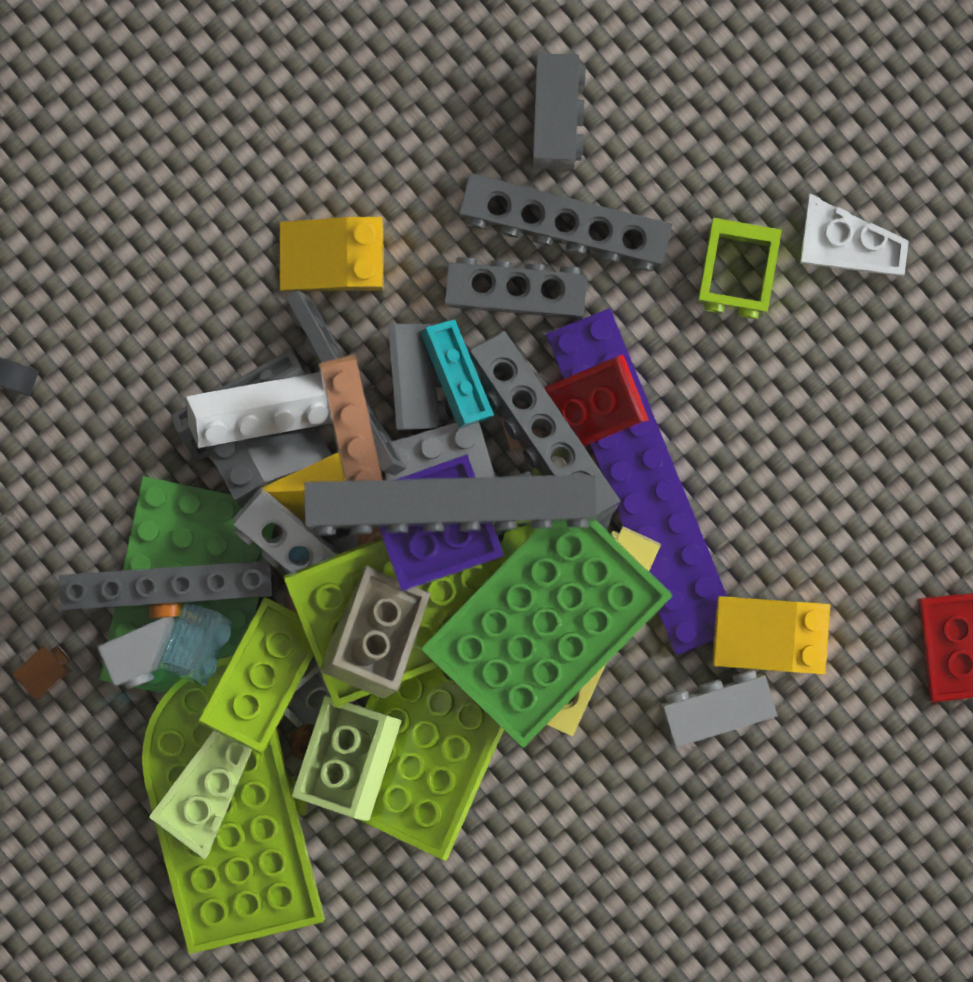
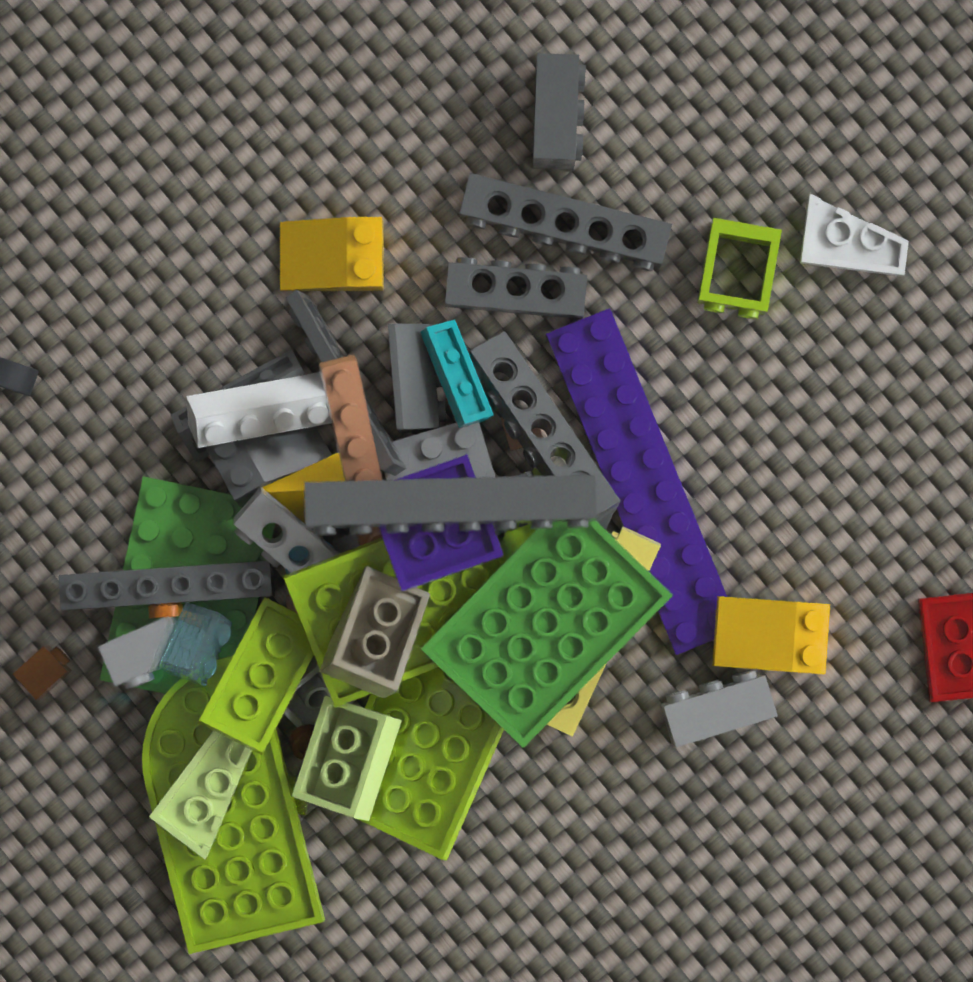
(599, 400): red tile -> none

